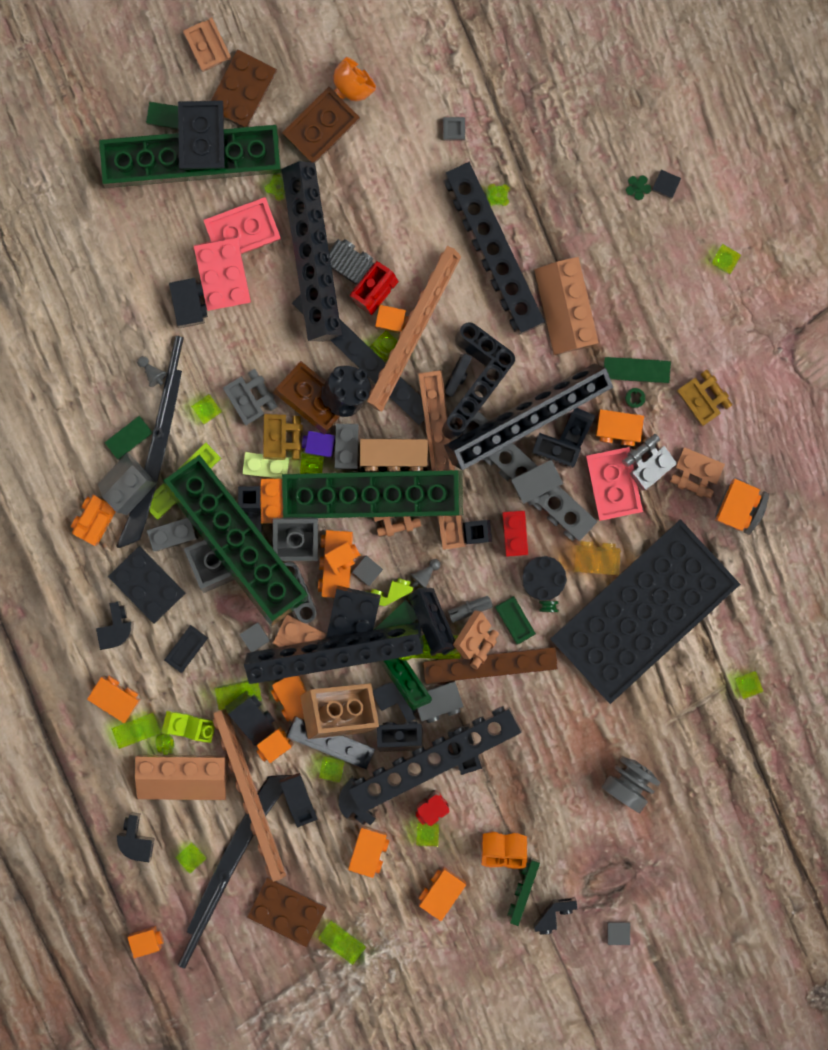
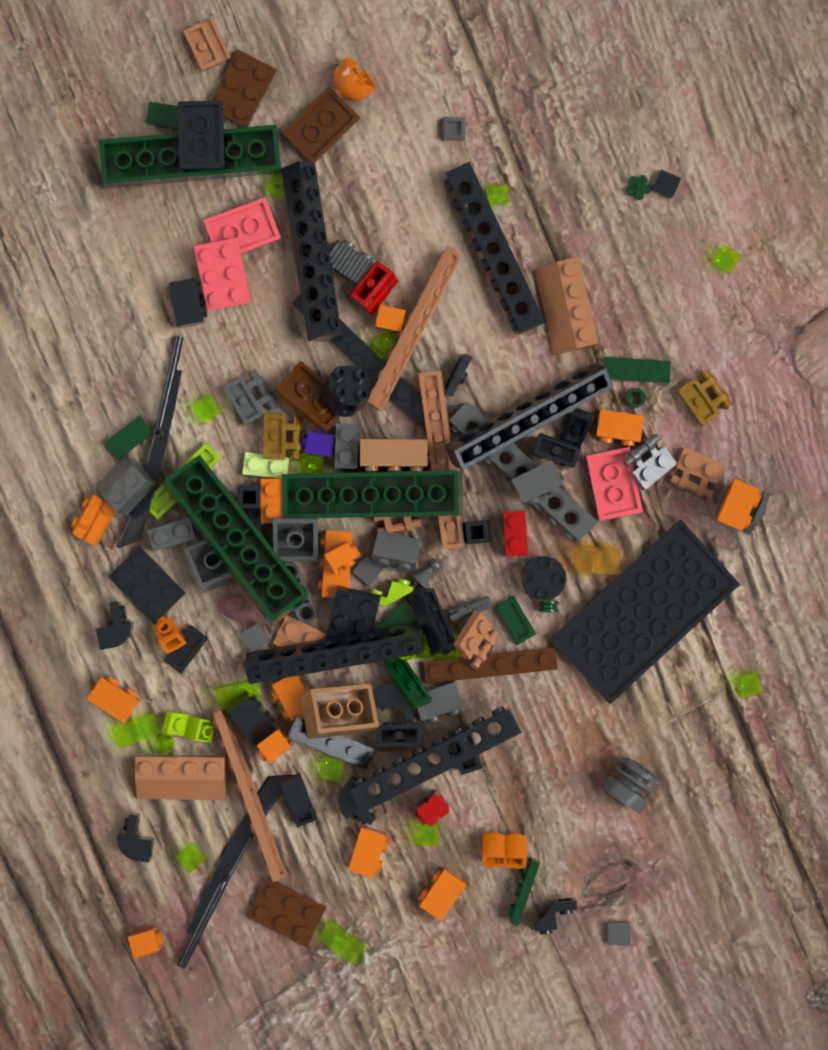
(154, 375): dark grey piece -> none
(167, 630): none -> orange brick
(395, 552): none -> dark grey brick
(482, 384): black beam -> none

